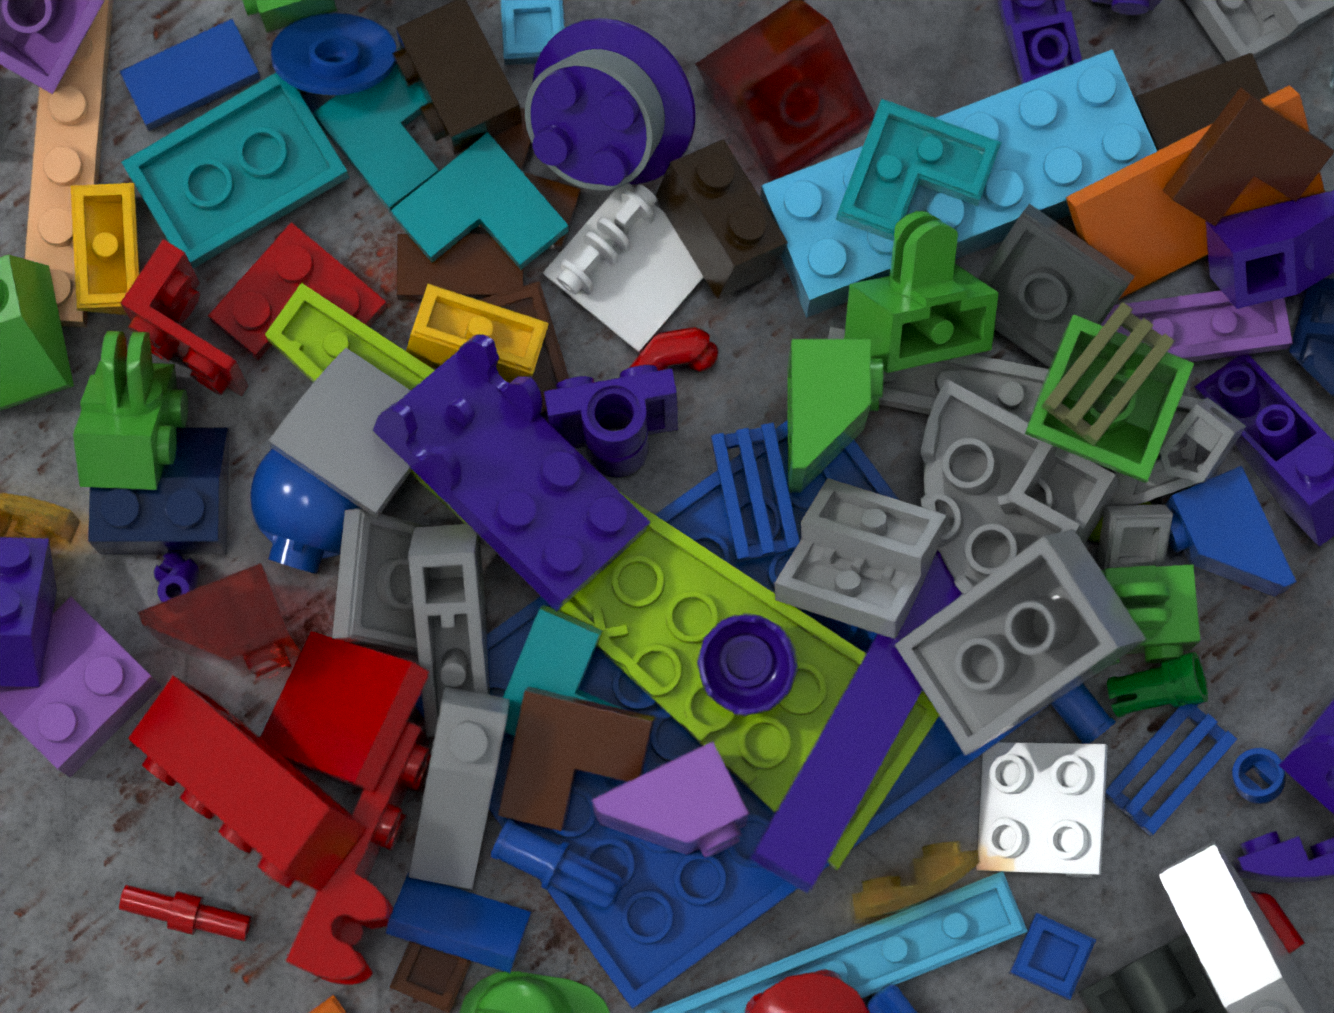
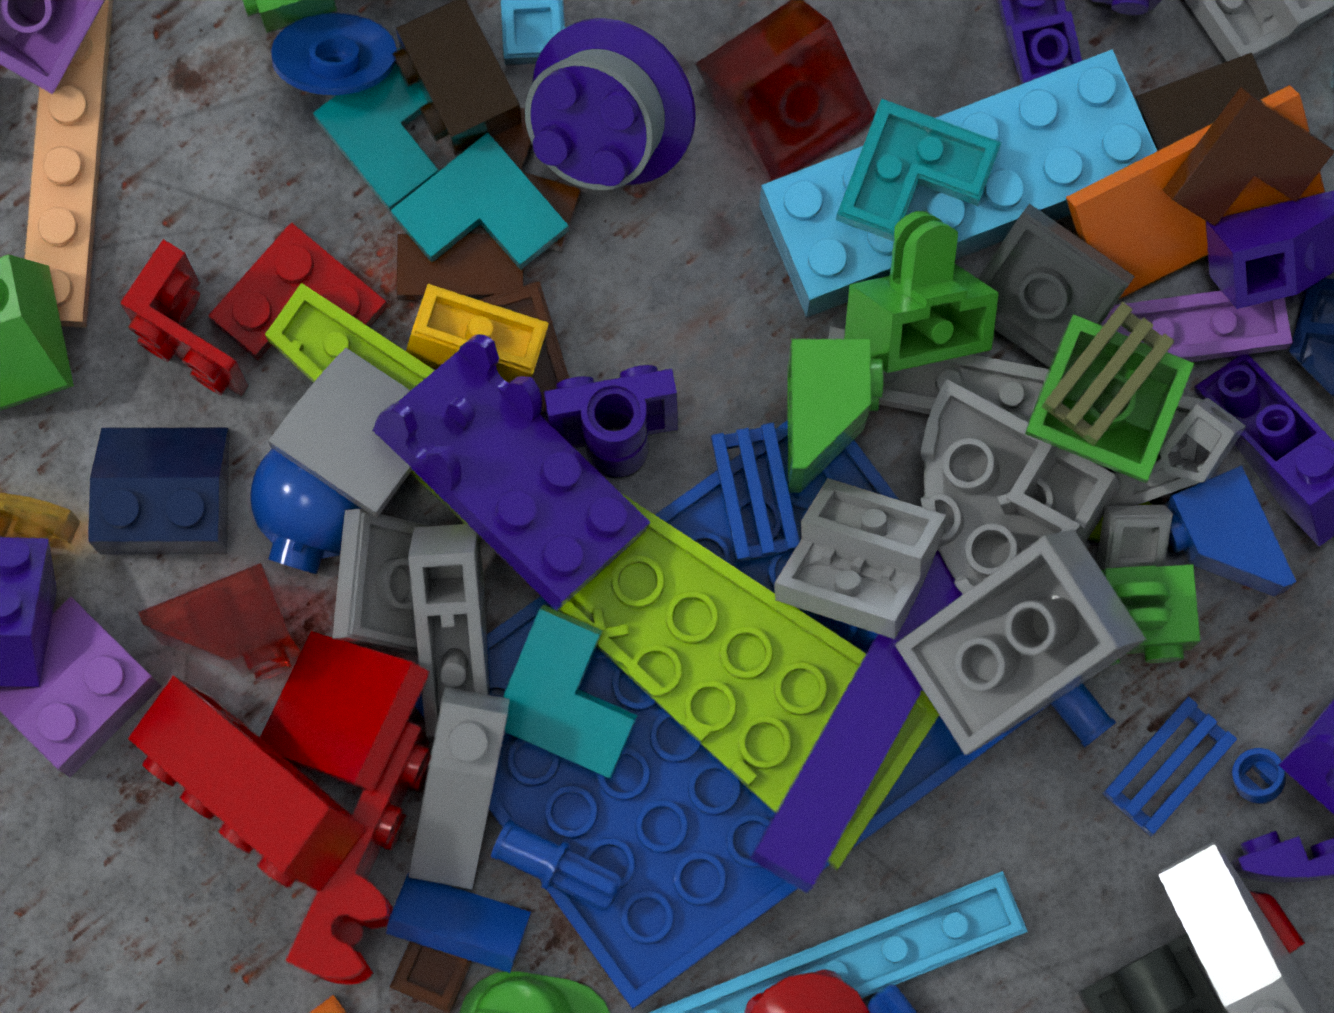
(104, 245): yellow slope -> none
(128, 417): bright green brick -> none
(175, 576): dark purple arm -> none
(185, 913): red bar -> none
(190, 74): blue tile -> none
(235, 169): teal plate -> none
(563, 736): reddish brown tile -> none
(627, 266): white hinge -> none
(679, 347): red arm -> none
(679, 805): medium lavender slope -> none
(720, 219): dark brown brick -> none
(747, 664): dark purple hair -> none
(931, 875): clear yellow slope -> none
(1042, 808): white hinge -> none
(1052, 956): blue tile -> none
(1175, 683): green pin -> none

